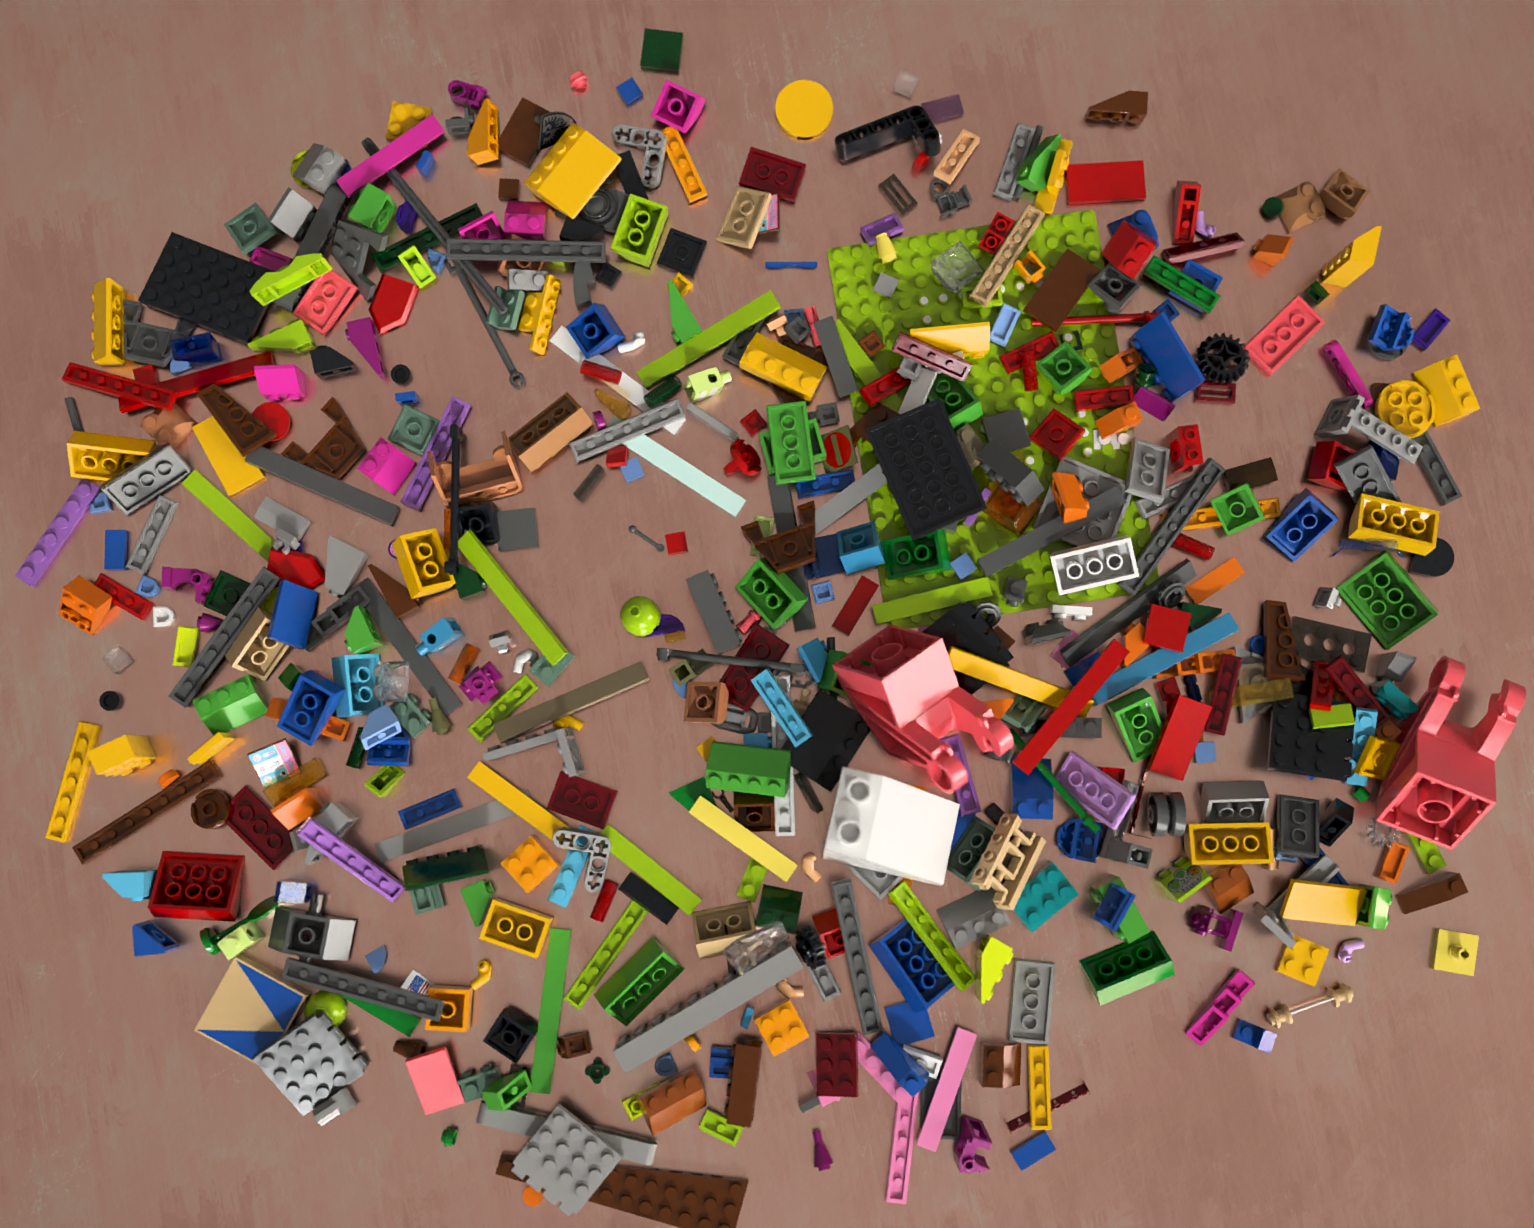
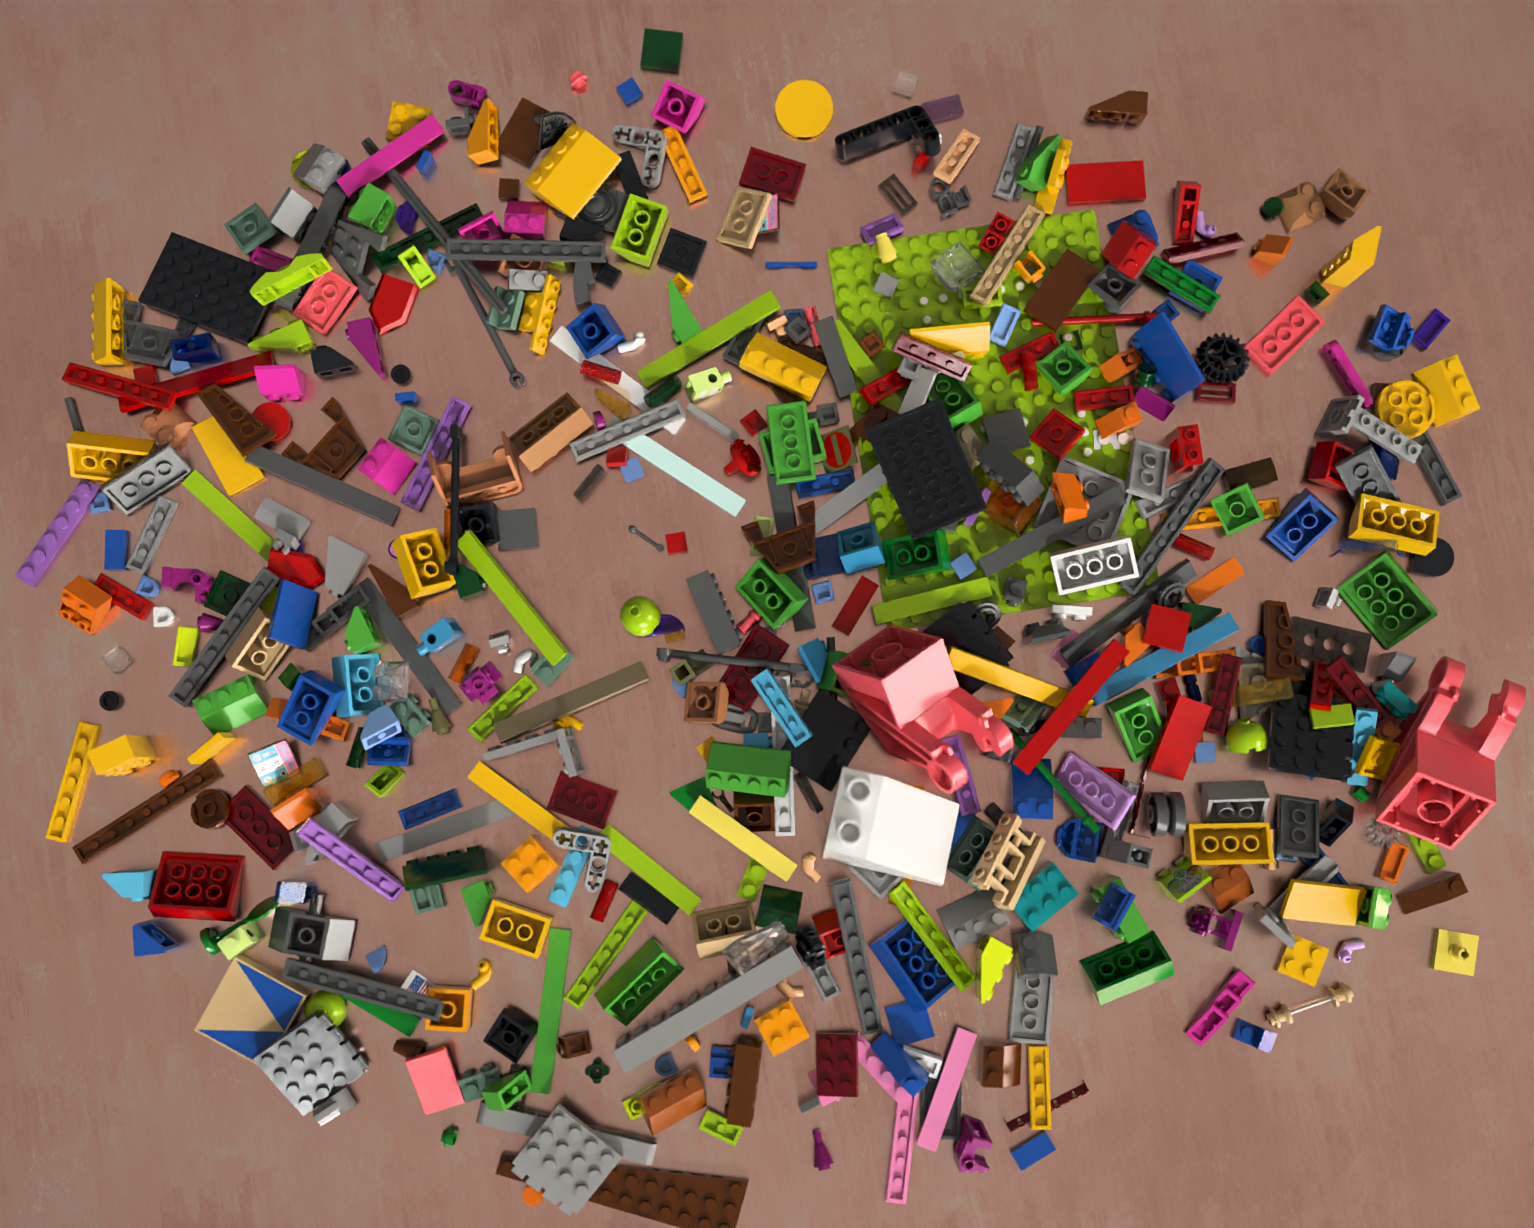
(1034, 955): none -> dark grey slope
(1245, 736): none -> lime cylinder

